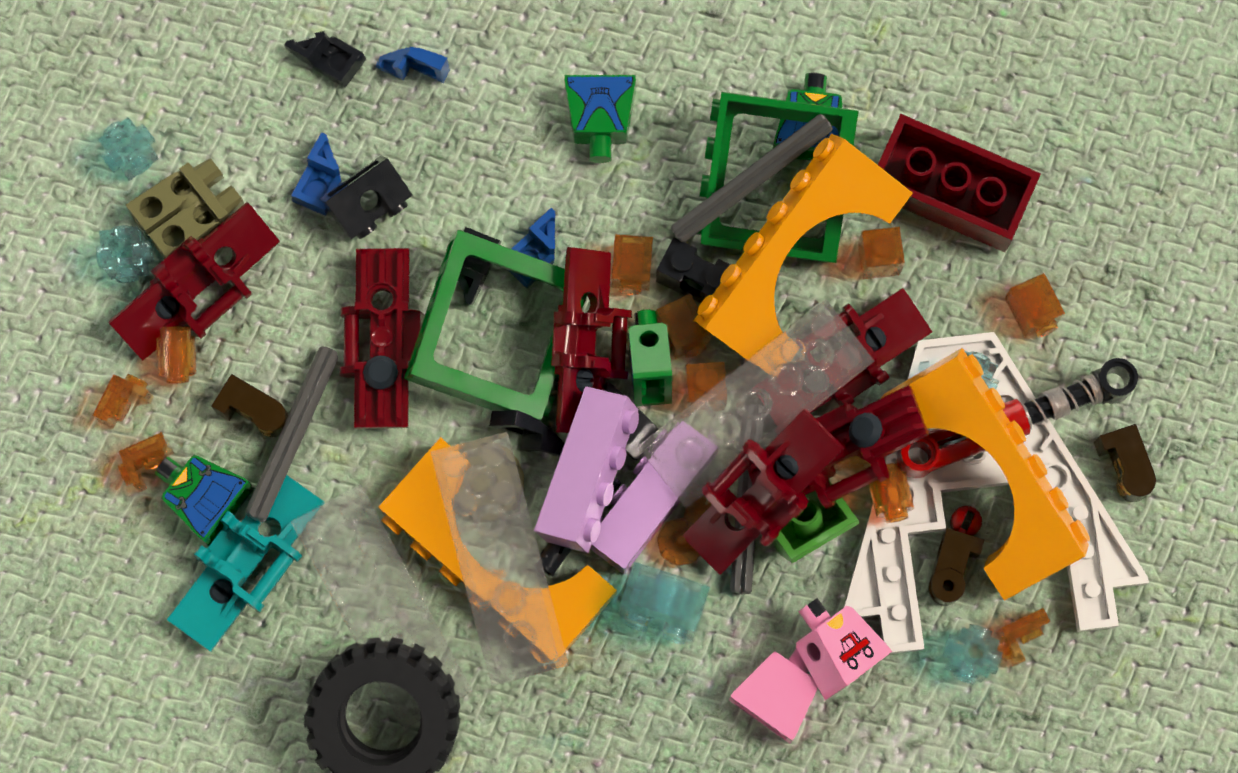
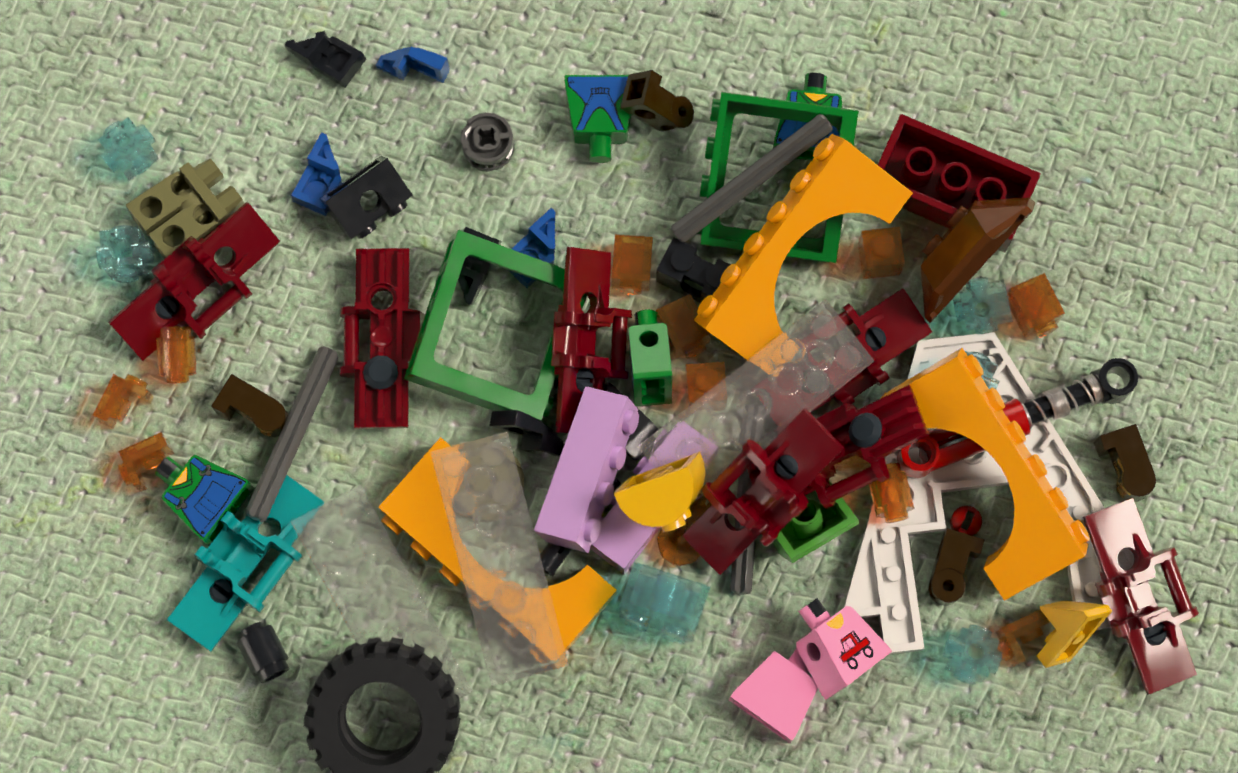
(263, 652): none -> black brick
(487, 141): none -> dark grey wheel
(654, 104): none -> dark brown leg
(663, 493): none -> yellow brick
(966, 247): none -> reddish brown wedge
(985, 319): none -> clear light blue brick
(1073, 627): none -> yellow slope
(1135, 616): none -> piece

